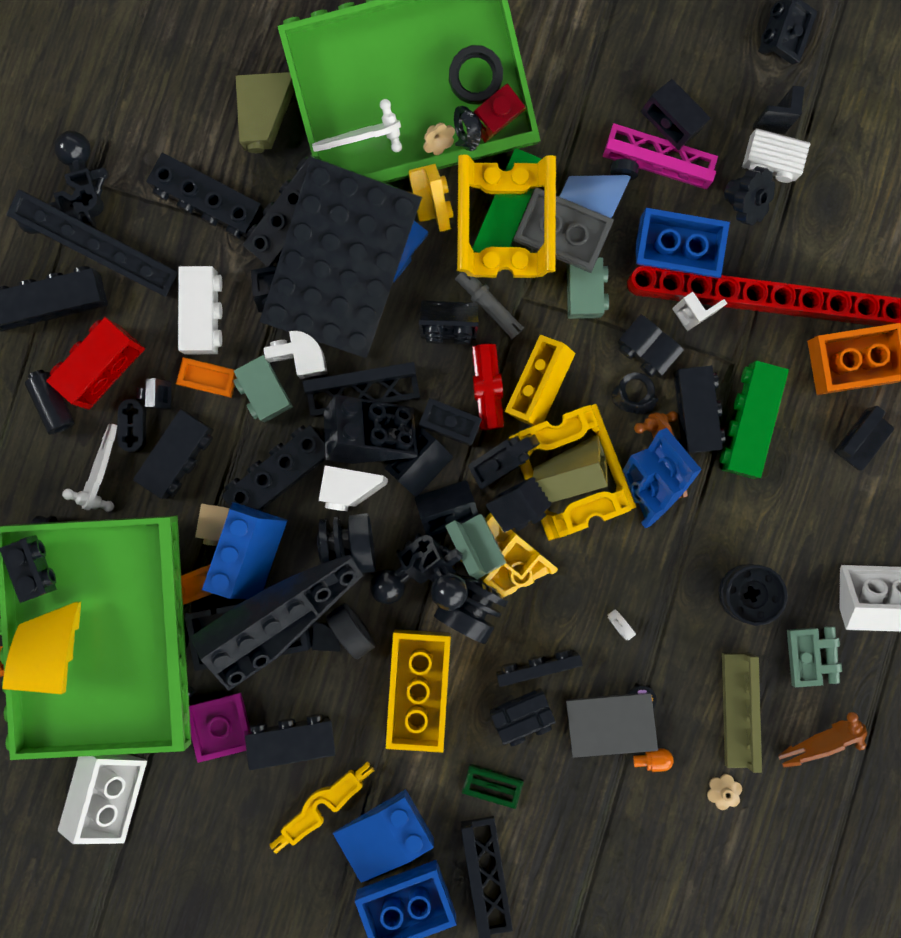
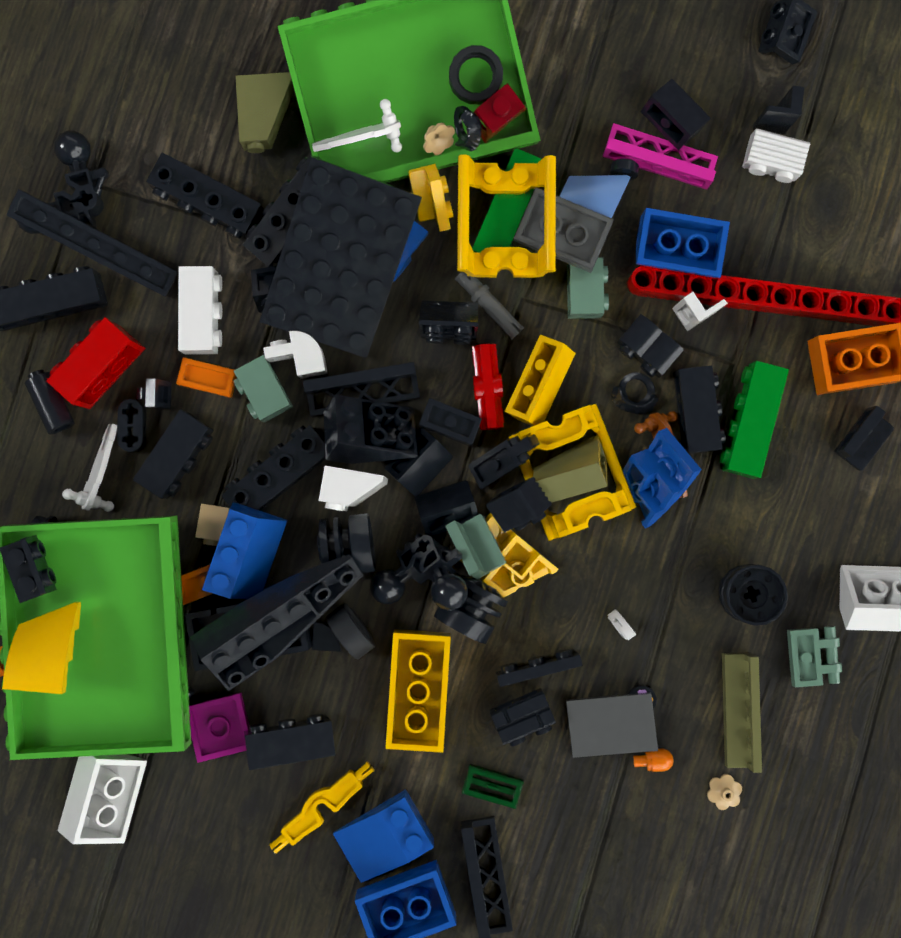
(751, 195): black plant -> none
(828, 742): dark orange piece -> none

